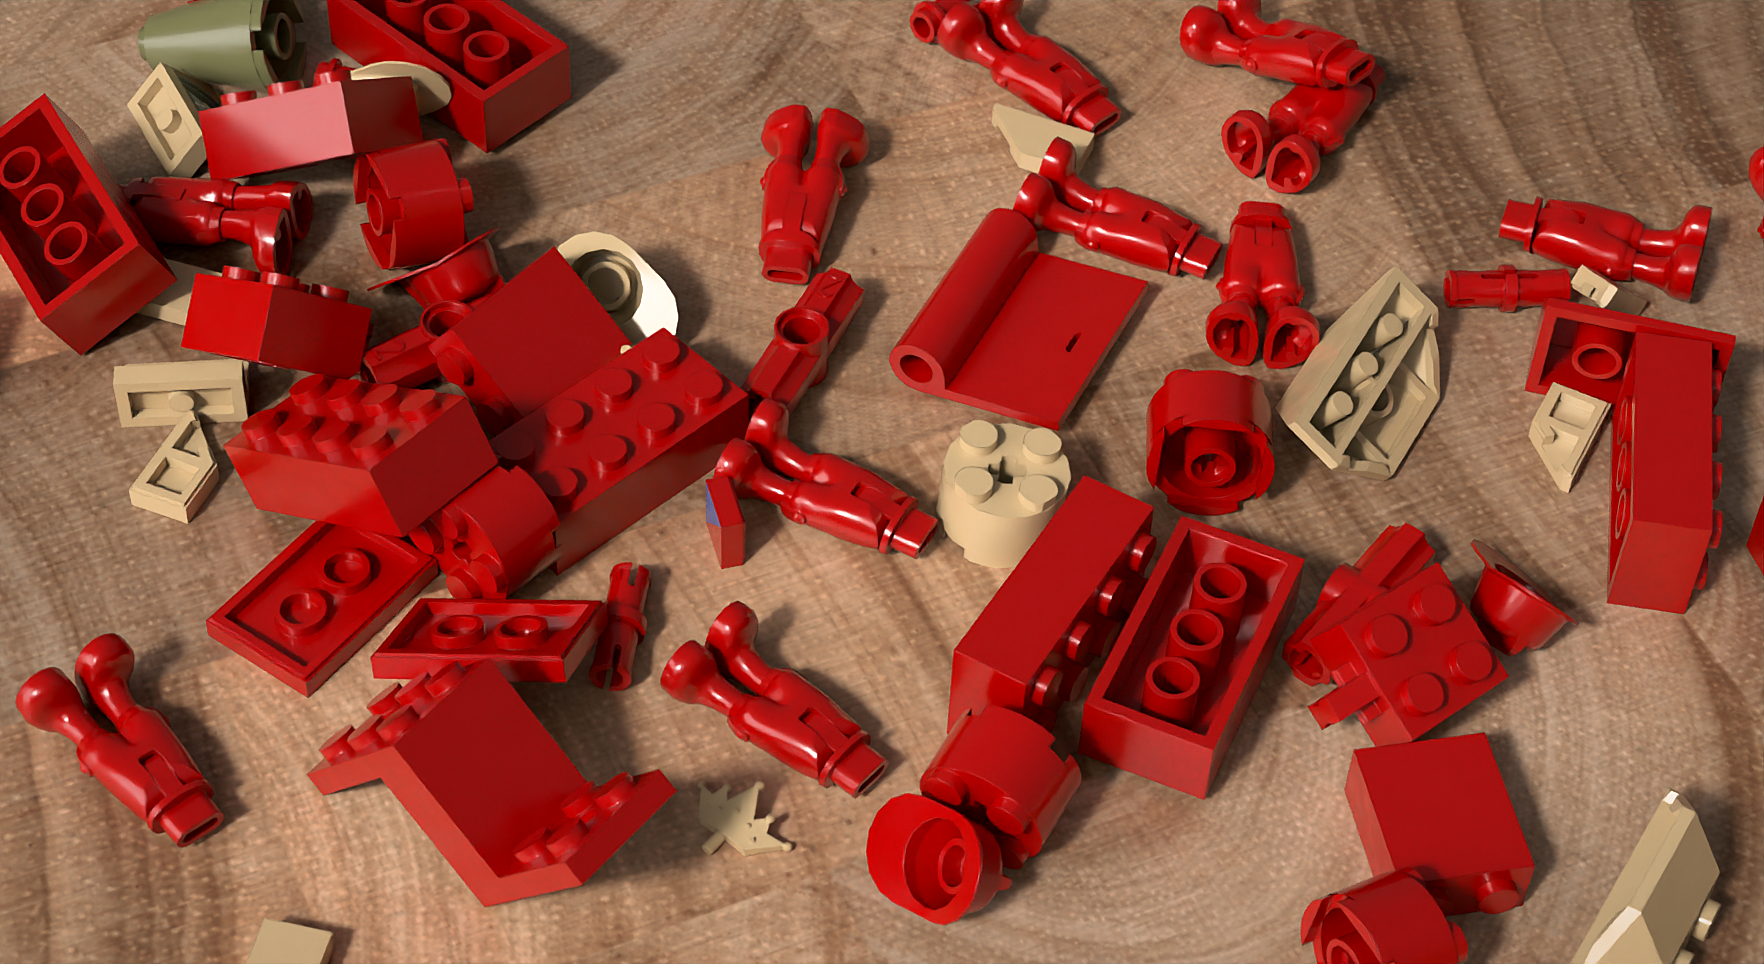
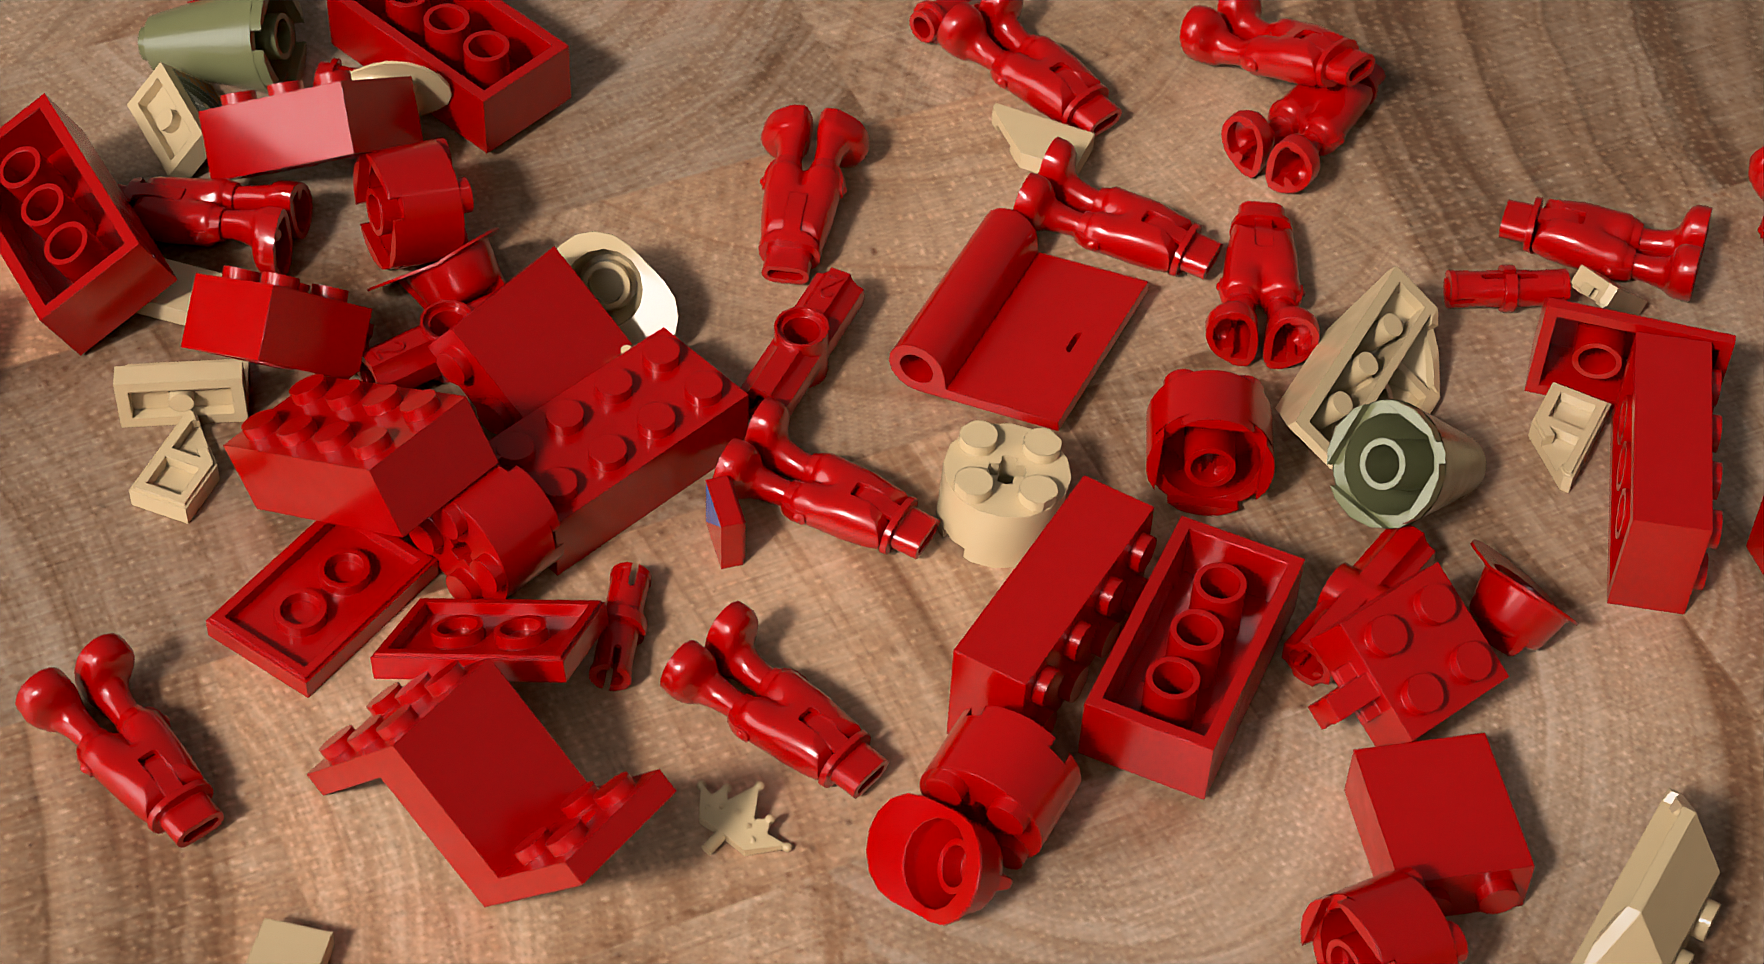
(1400, 464): none -> olive cone

